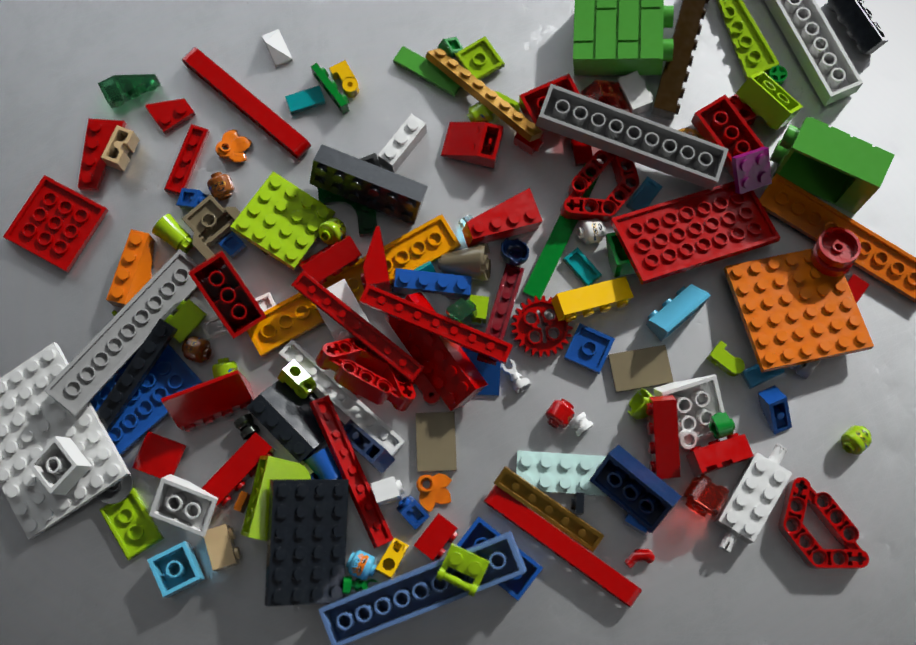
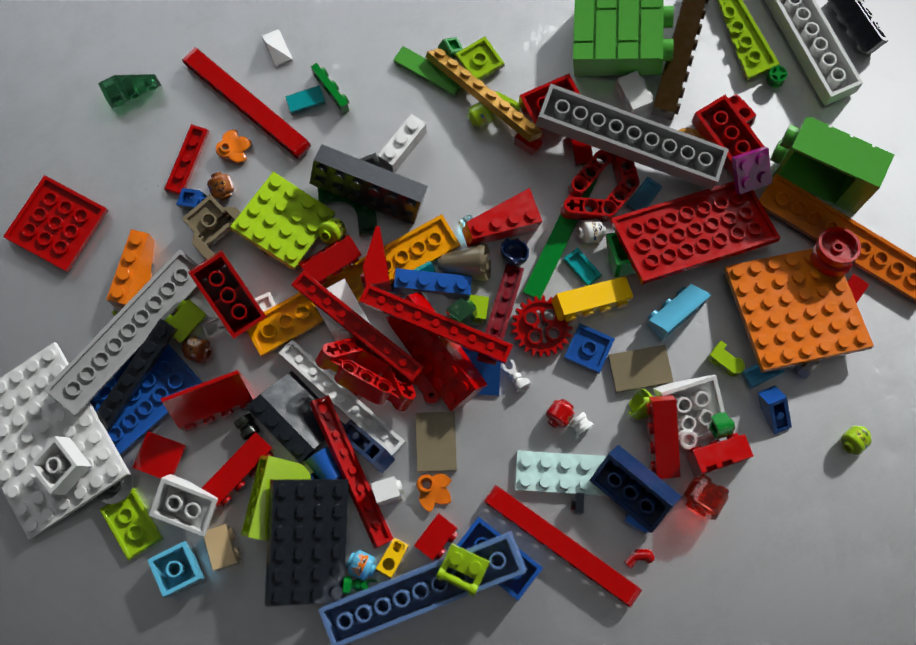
(92, 166): red wing -> none
(118, 147): tan brick -> none
(170, 113): red wing -> none
(173, 234): lime plant -> none
(223, 367): lime head -> none
(232, 244): blue plate -> none
(242, 502): orange tile -> none
(297, 379): lime leg -> none
(344, 74): yellow leg -> none
(412, 511): blue bracket -> none
(473, 142): red slope -> none
(549, 509): pearl gold plate -> none
(608, 93): clear red brick -> none
(753, 498): white brick -> none
(768, 100): lime brick -> none
(837, 529): red piece -> none

